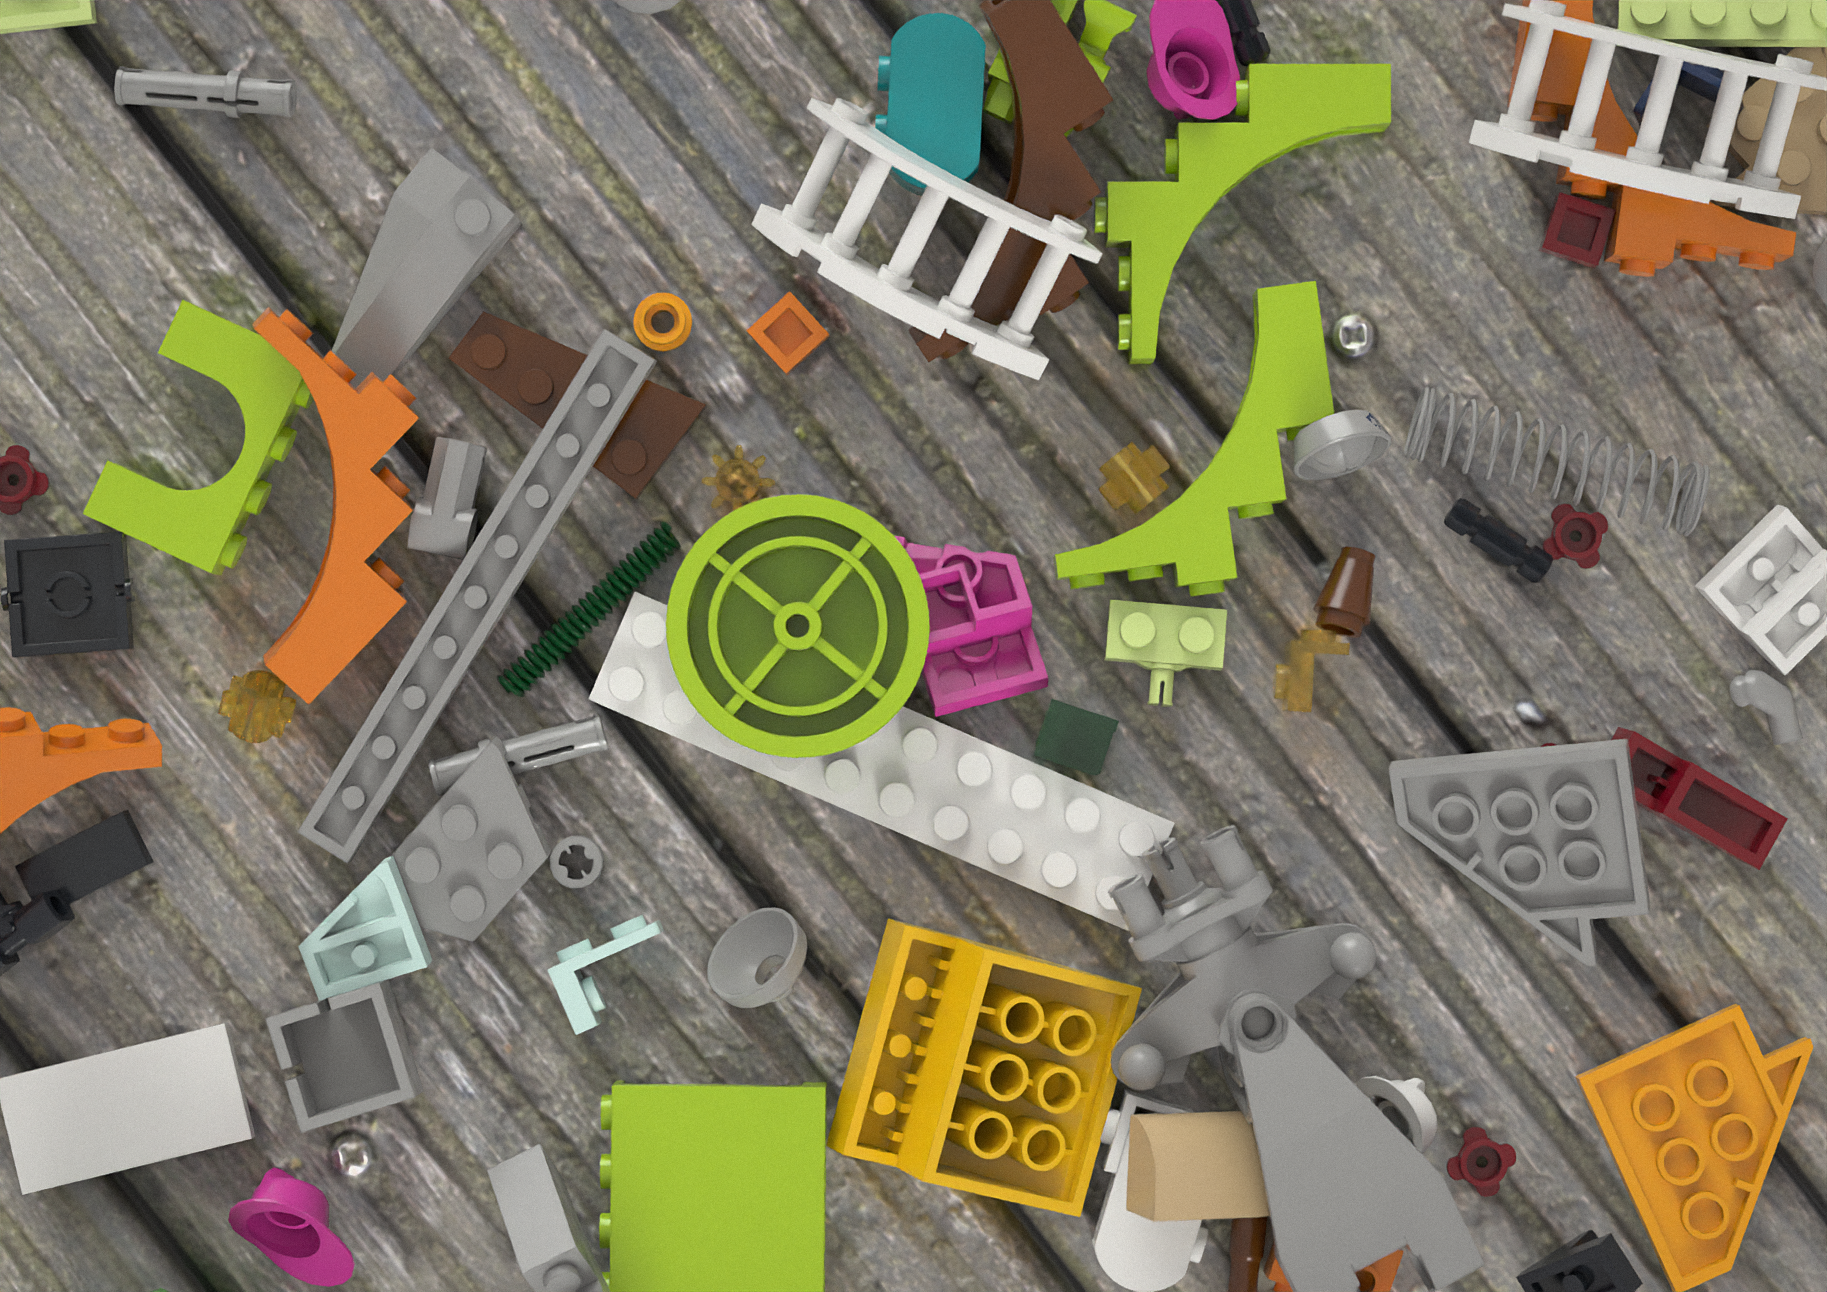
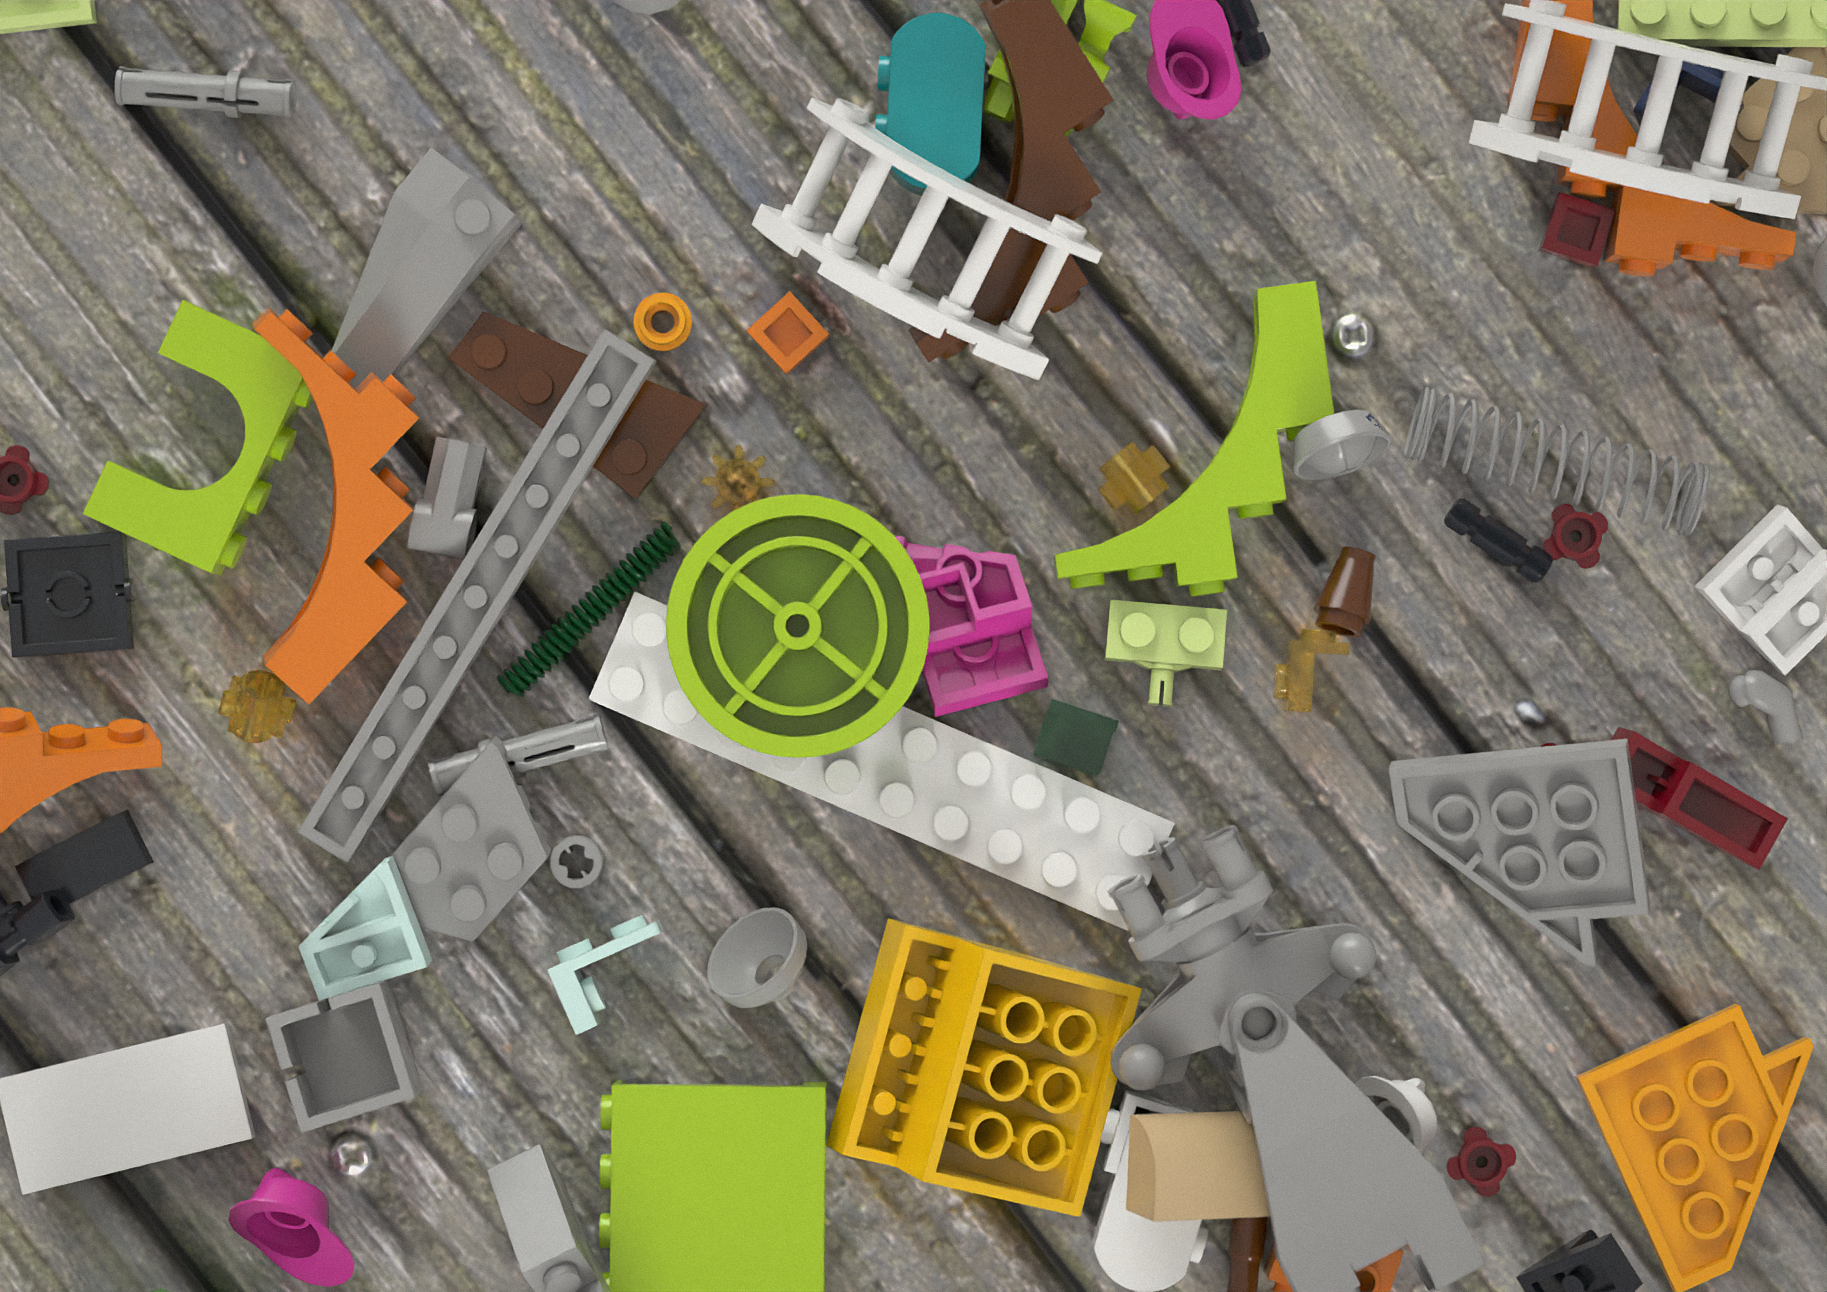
(1282, 112): lime arch -> none

